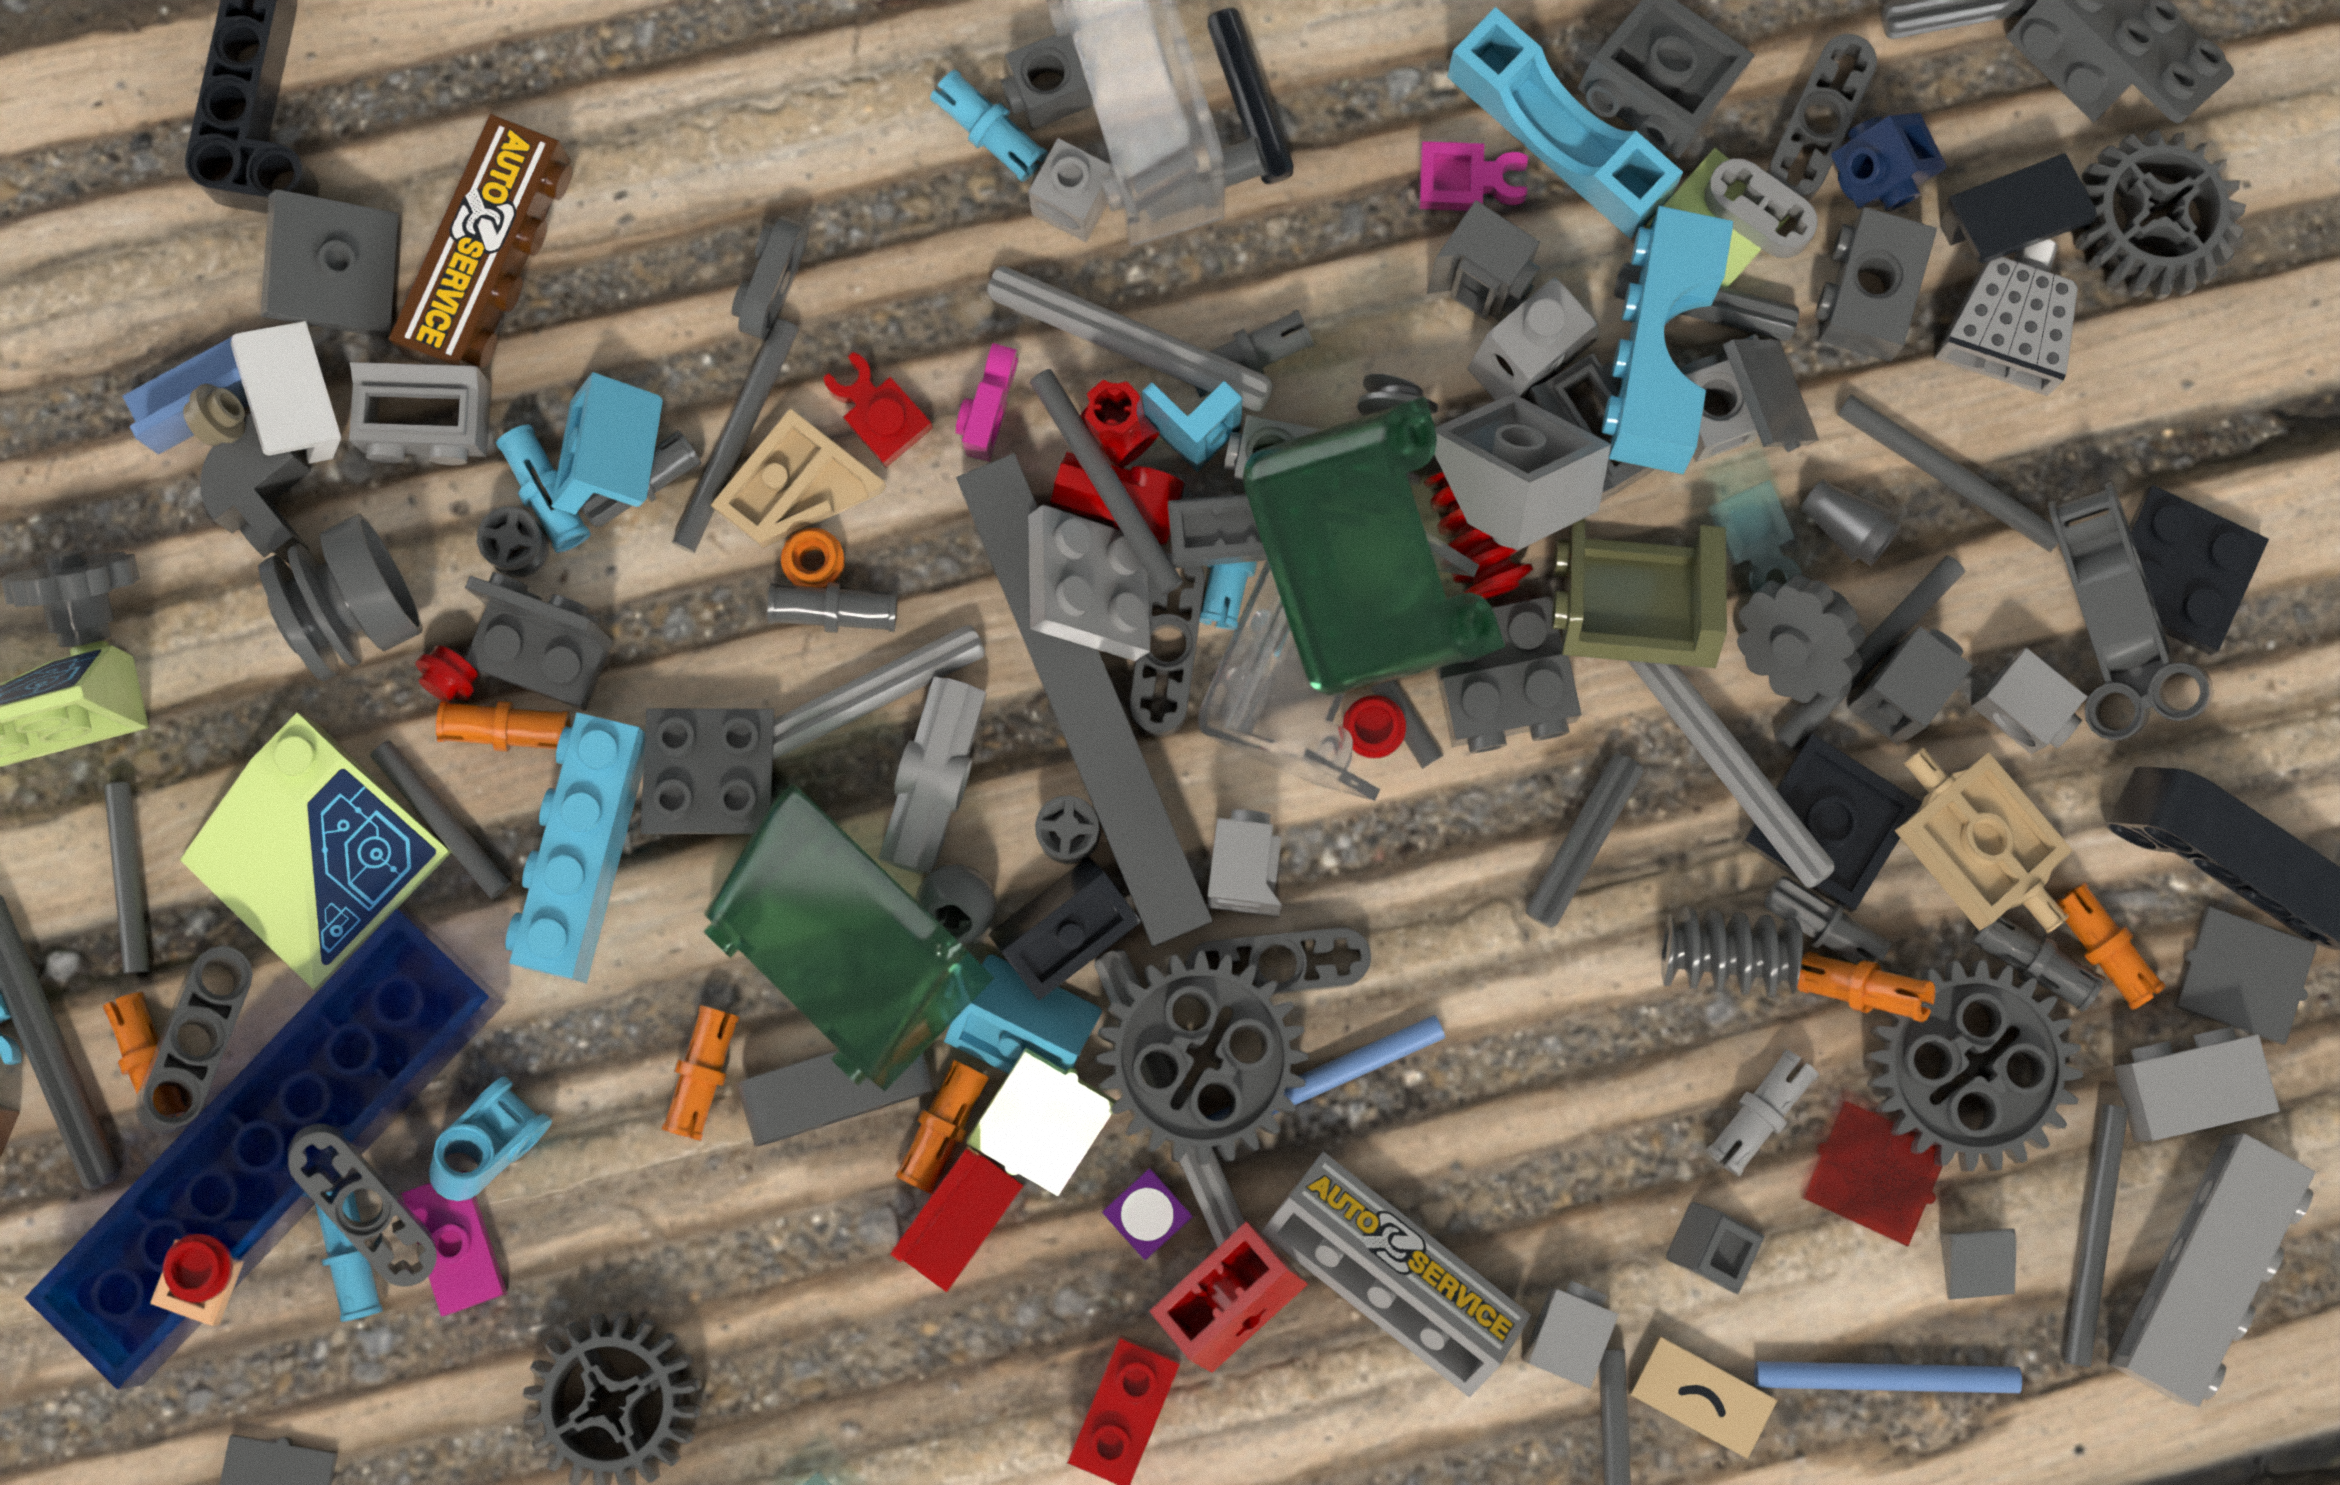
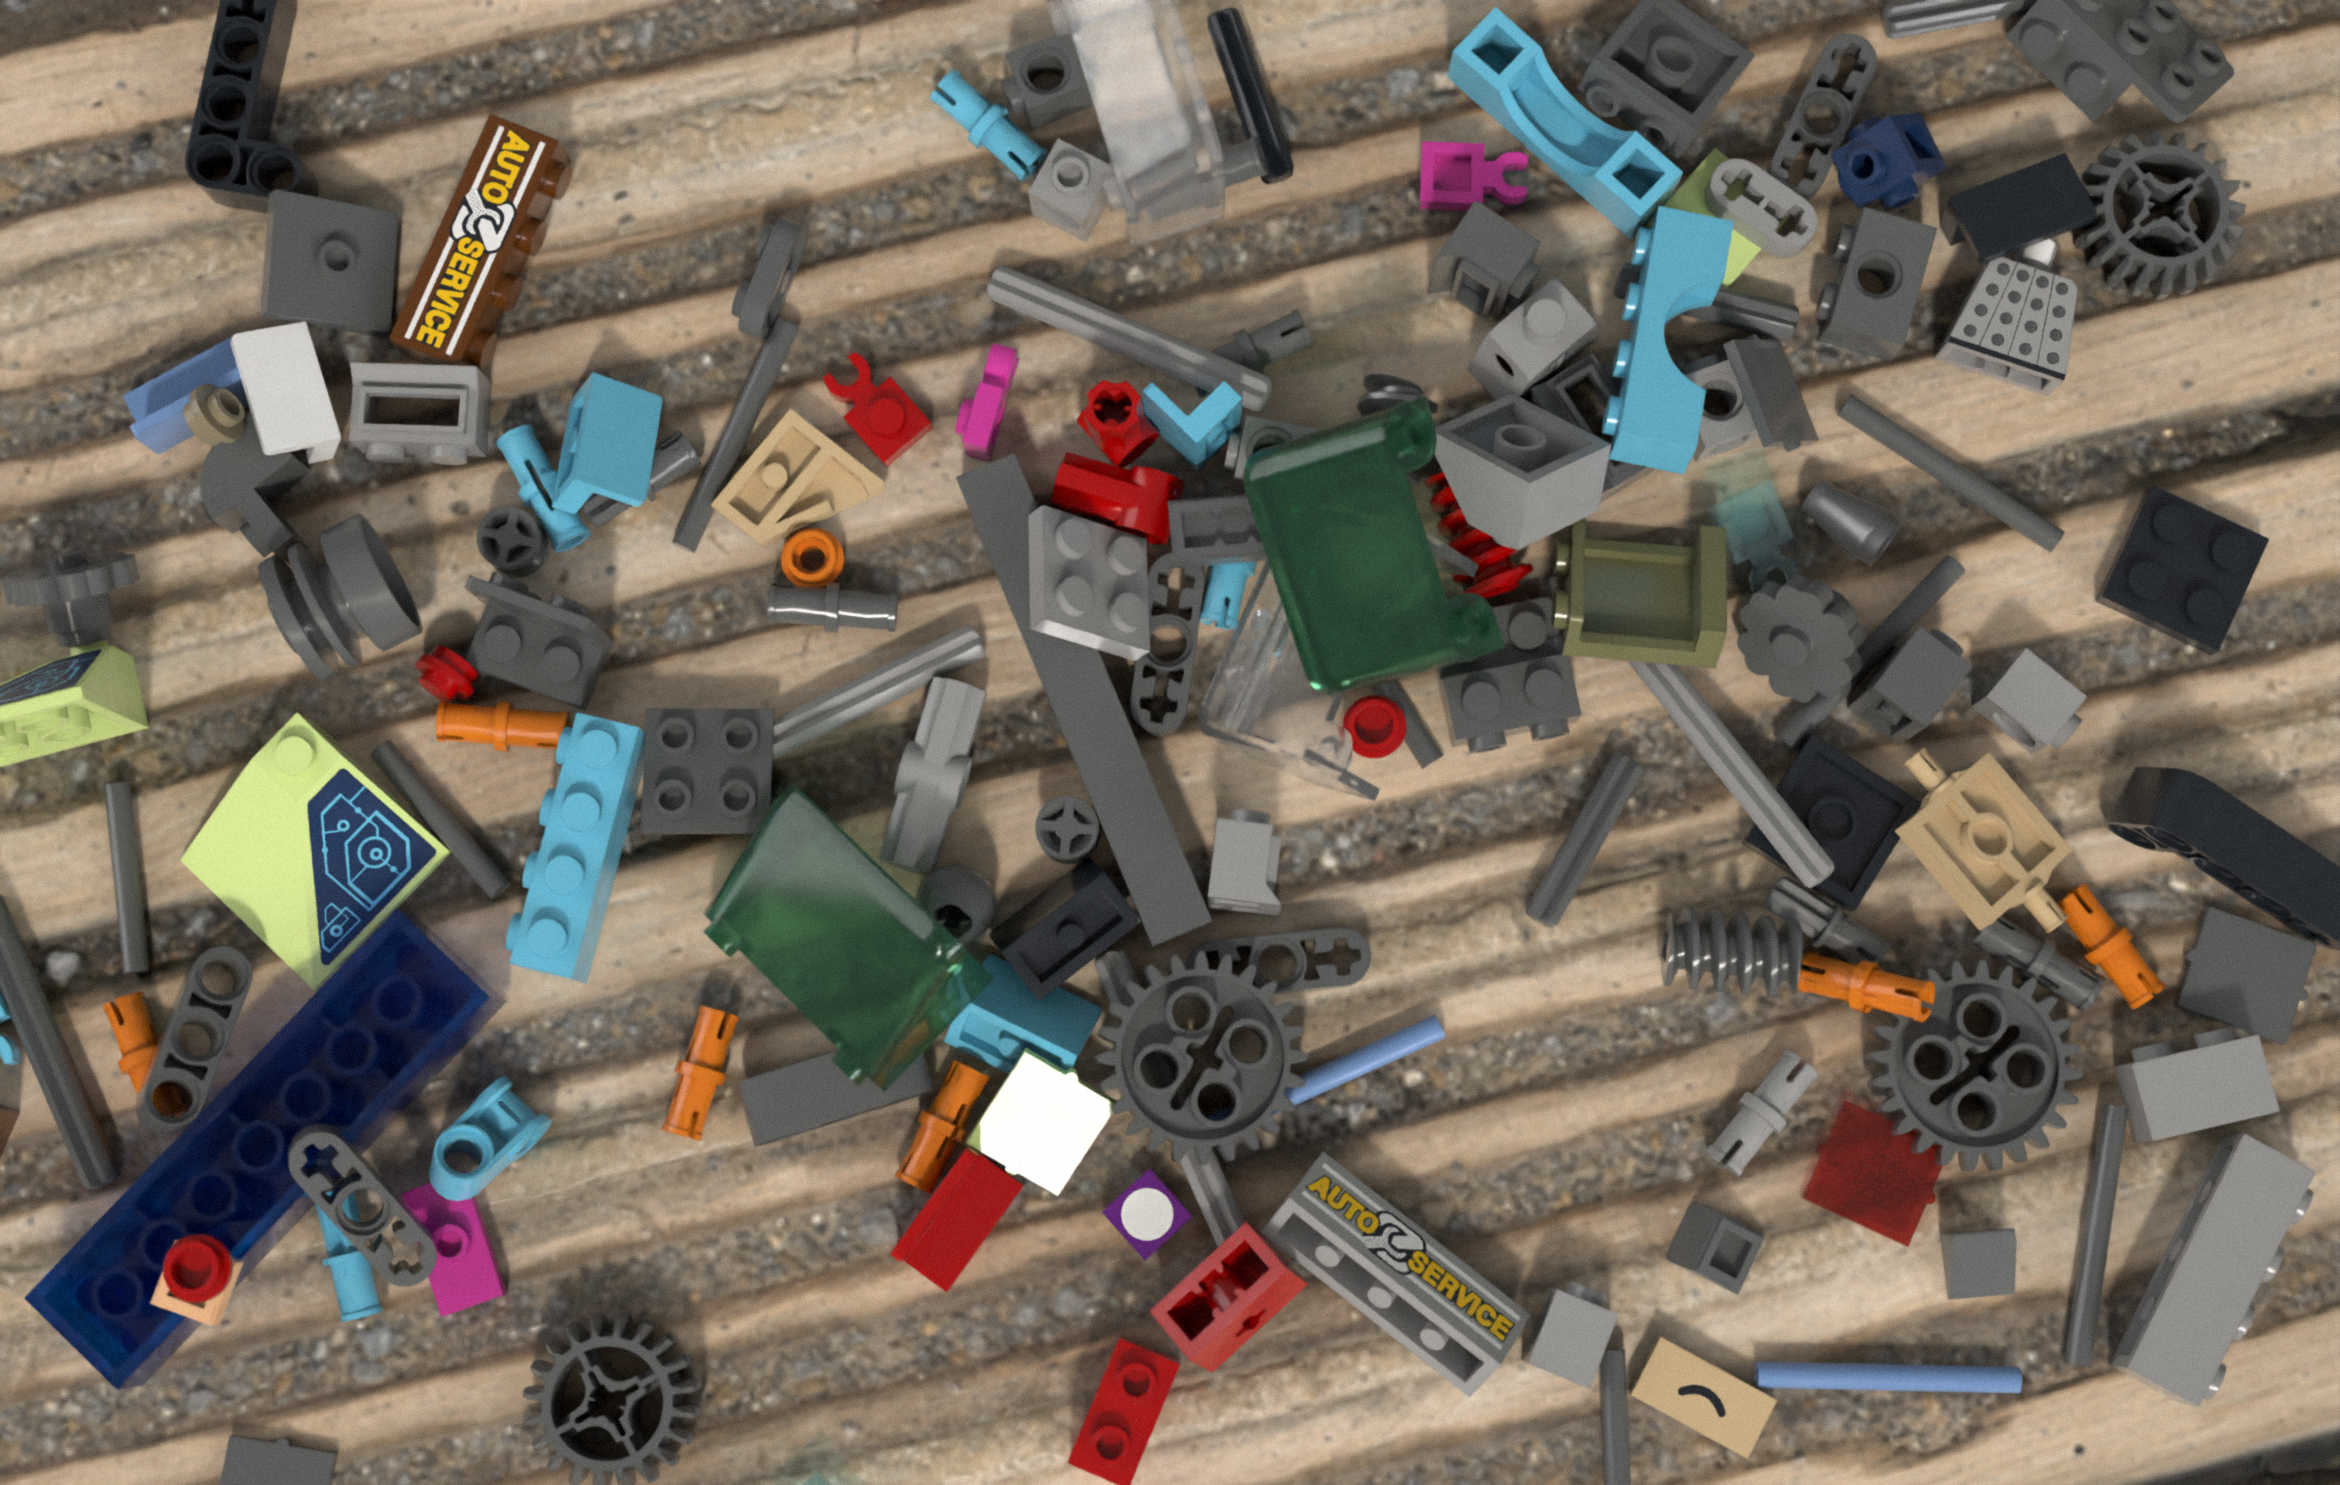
(1106, 482): dark grey bar -> none
(2120, 613): dark grey piece -> none

